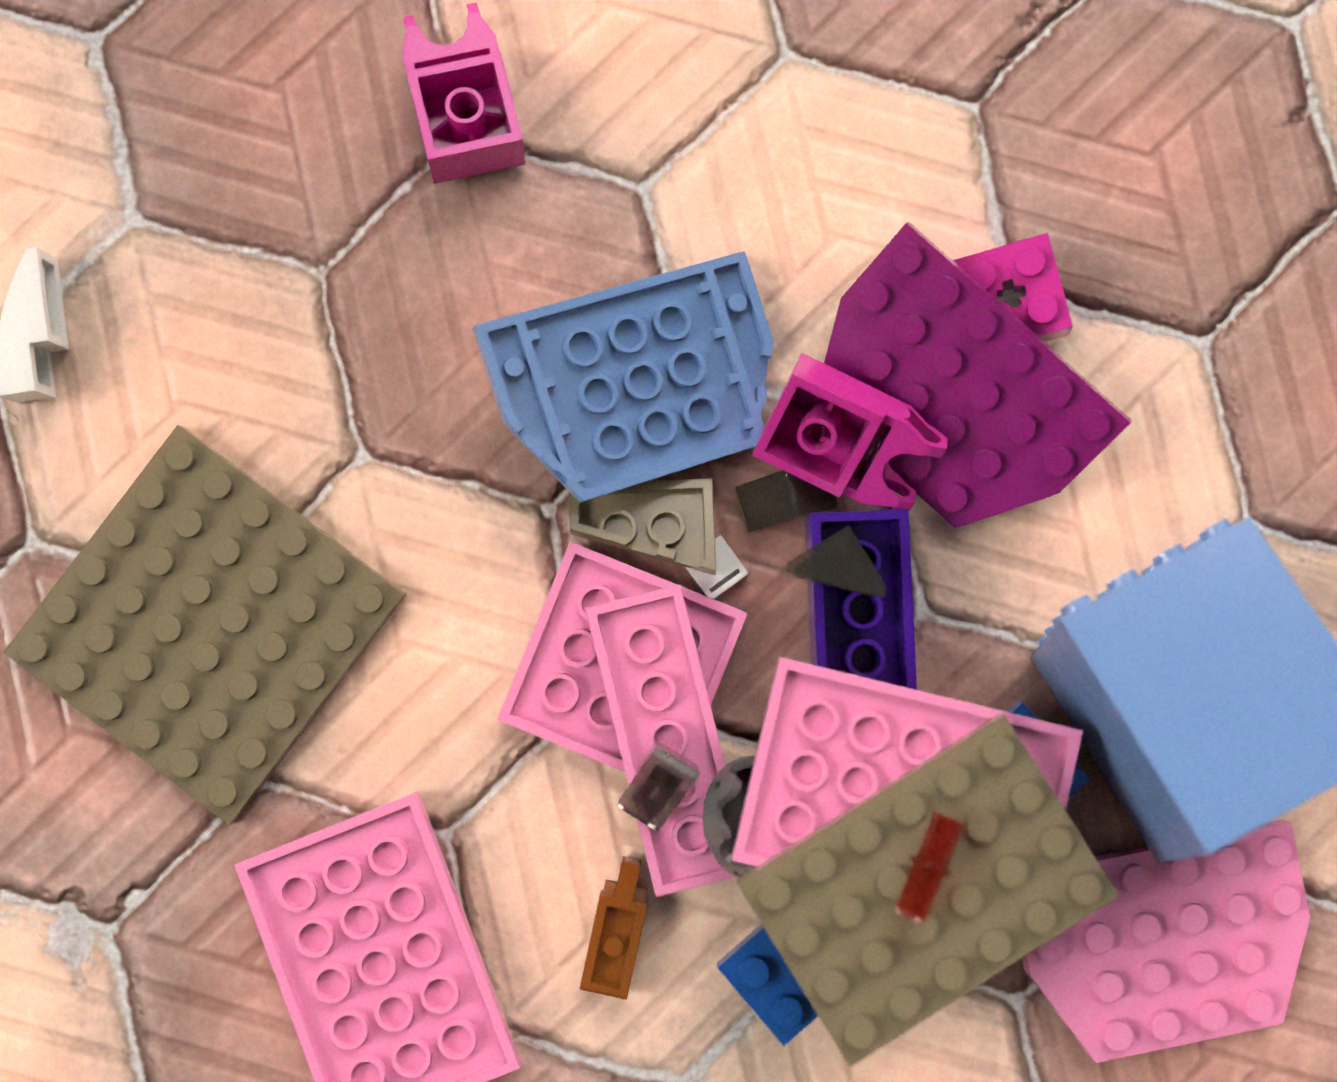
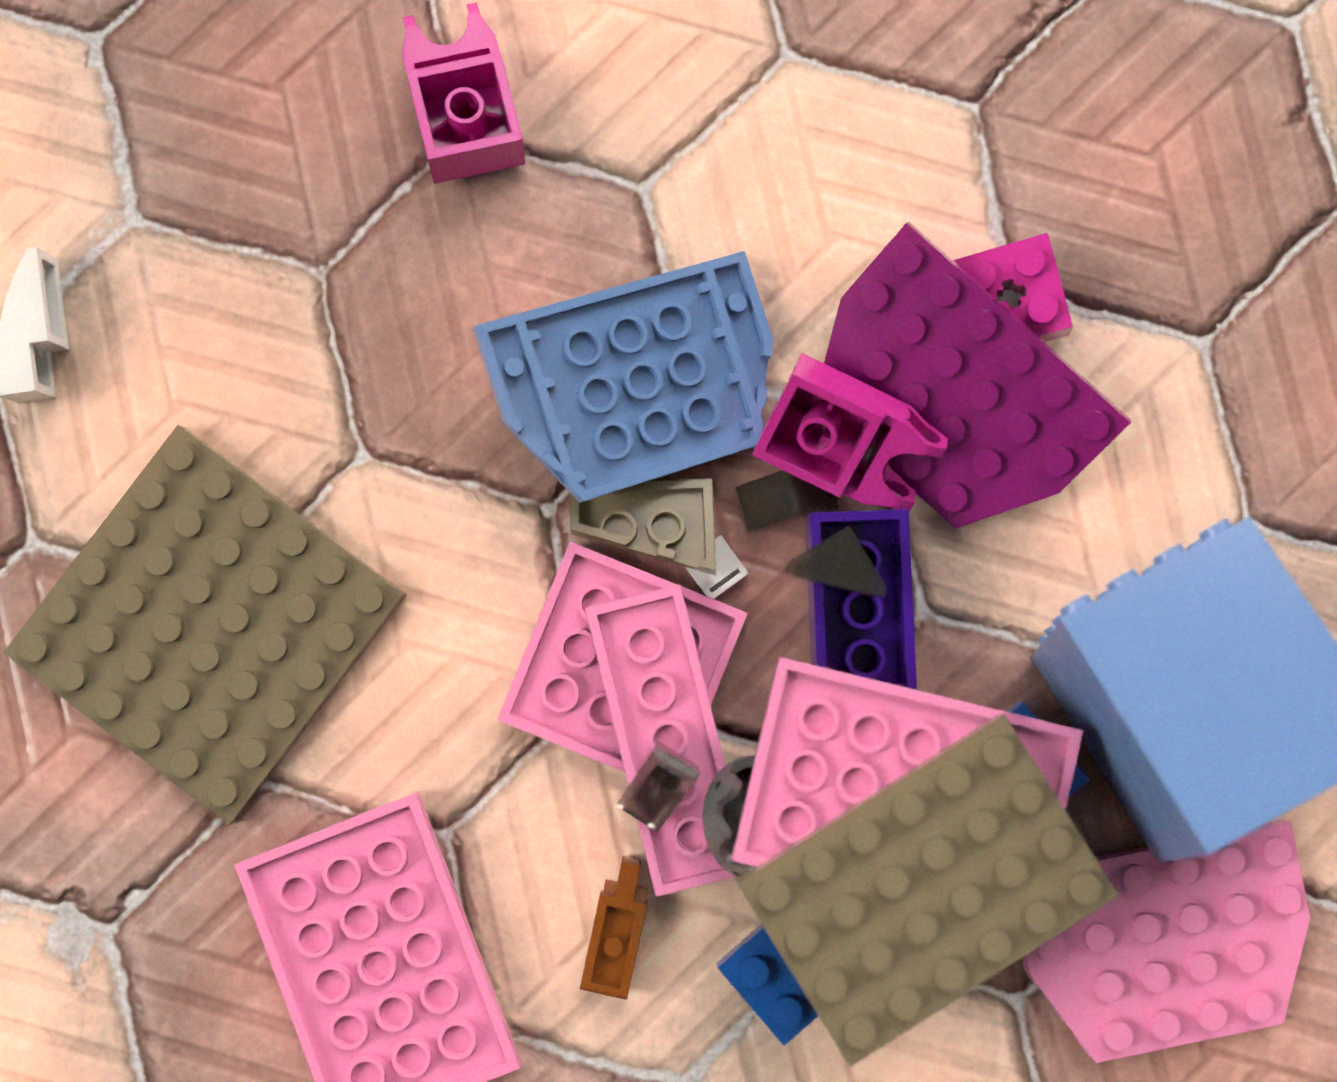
(929, 867): clear red axle -> none

